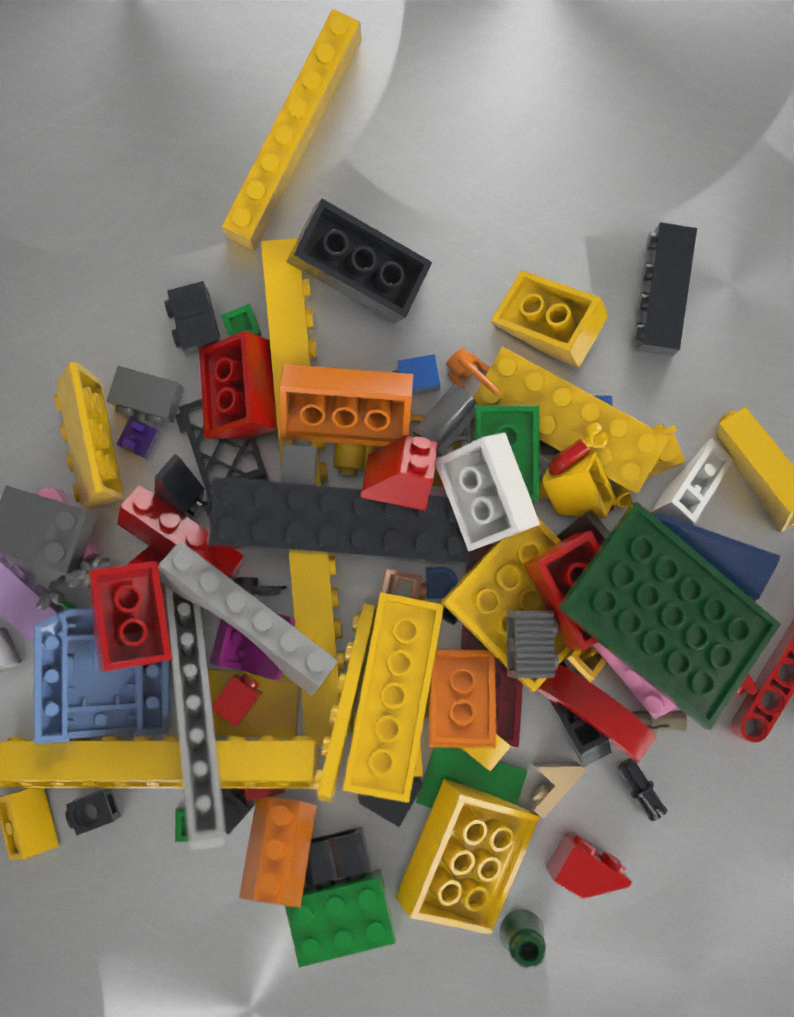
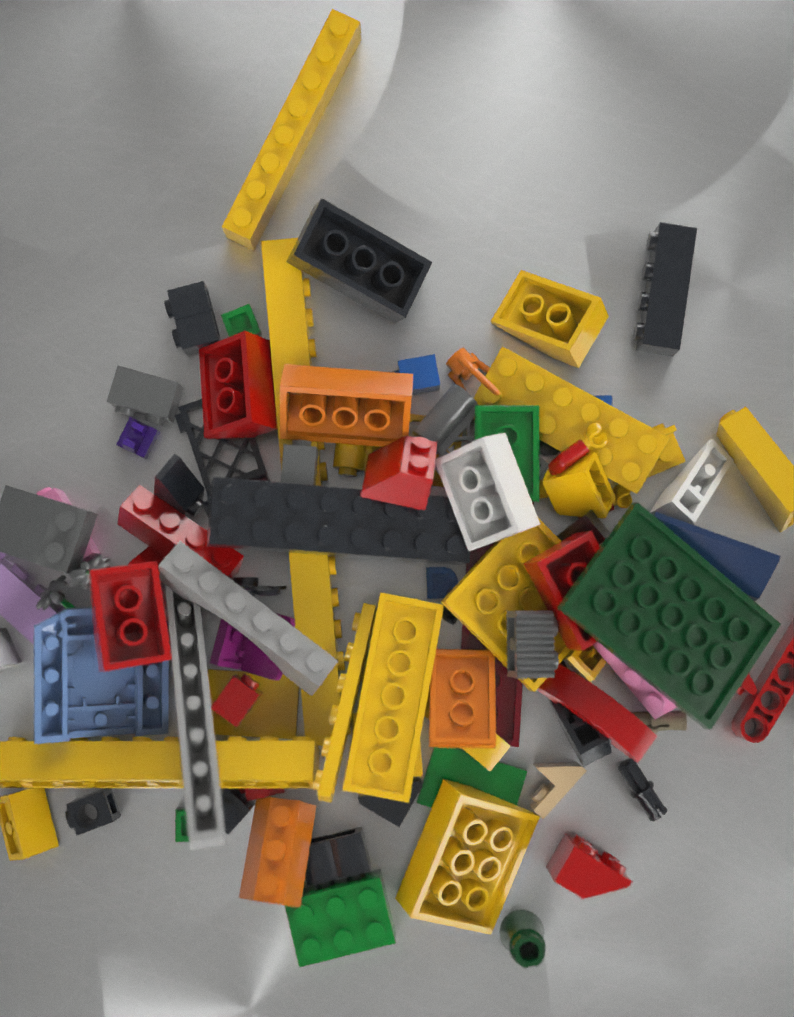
(89, 438): yellow slope -> none
(403, 584): nougat window -> none

